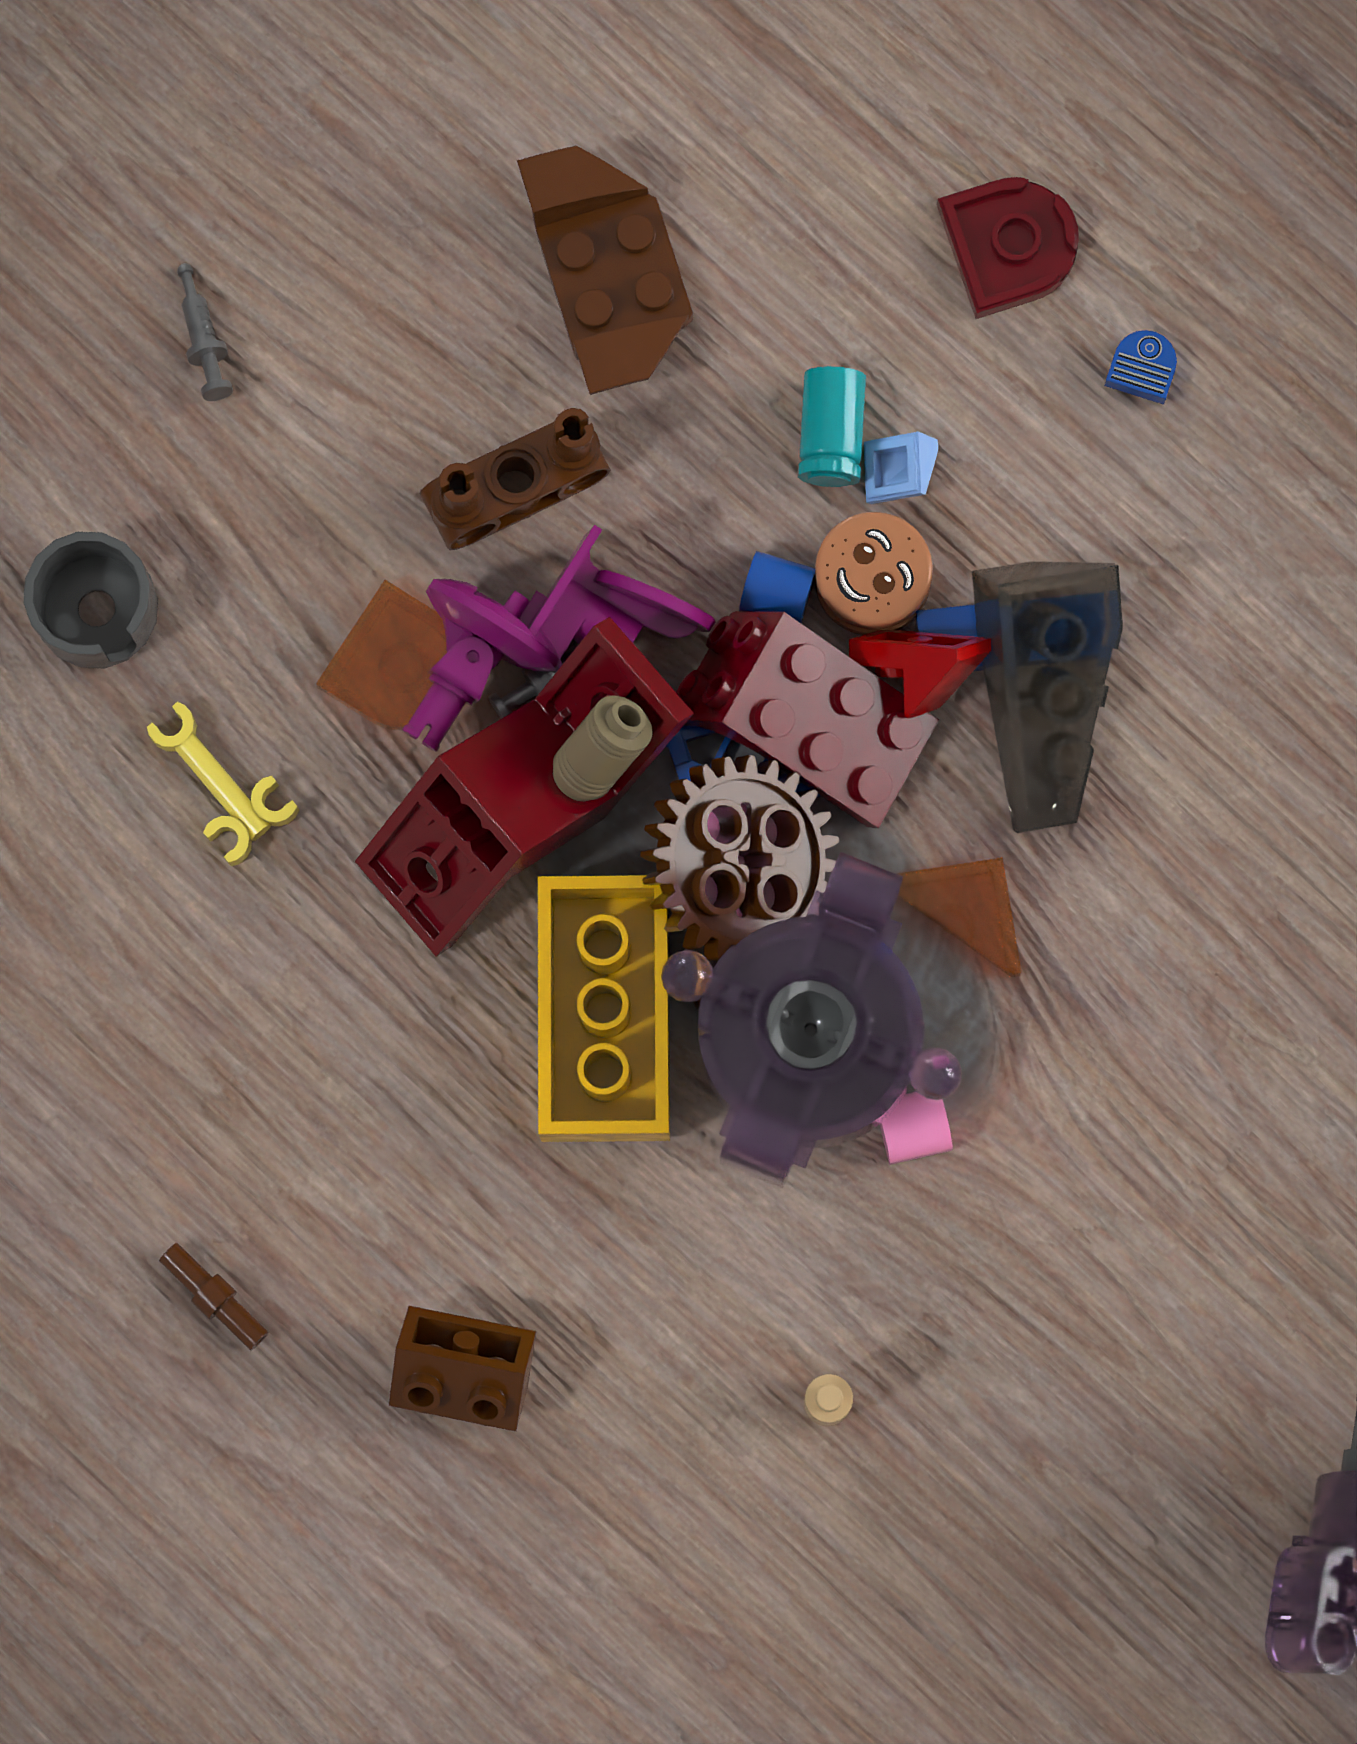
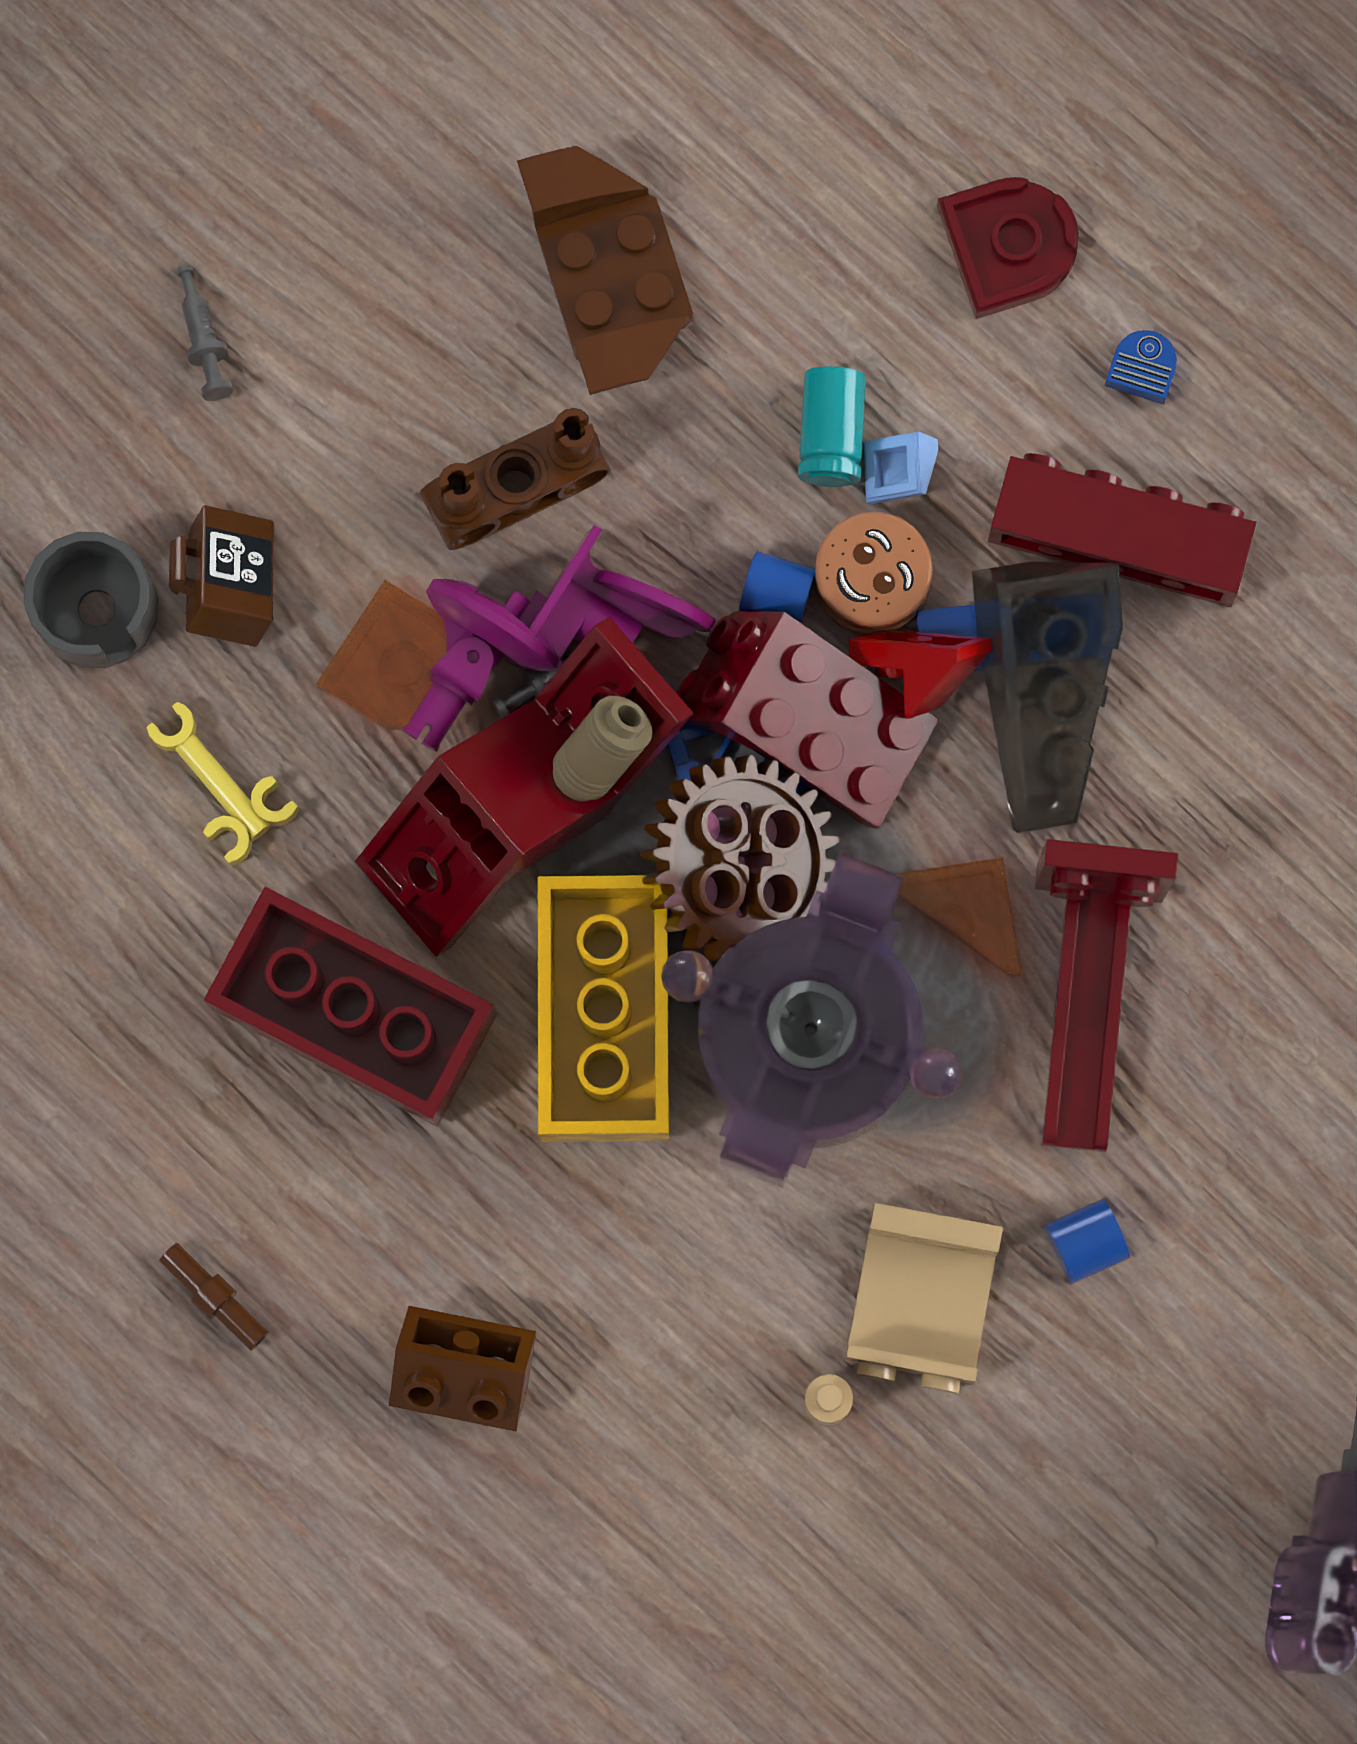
(226, 575): none -> reddish brown piece
(351, 1006): none -> dark red brick
(916, 1129): bright pink brick -> none
(923, 1297): none -> tan panel
(1087, 1241): none -> blue brick
(1099, 894): none -> dark red bracket
(1145, 533): none -> dark red brick

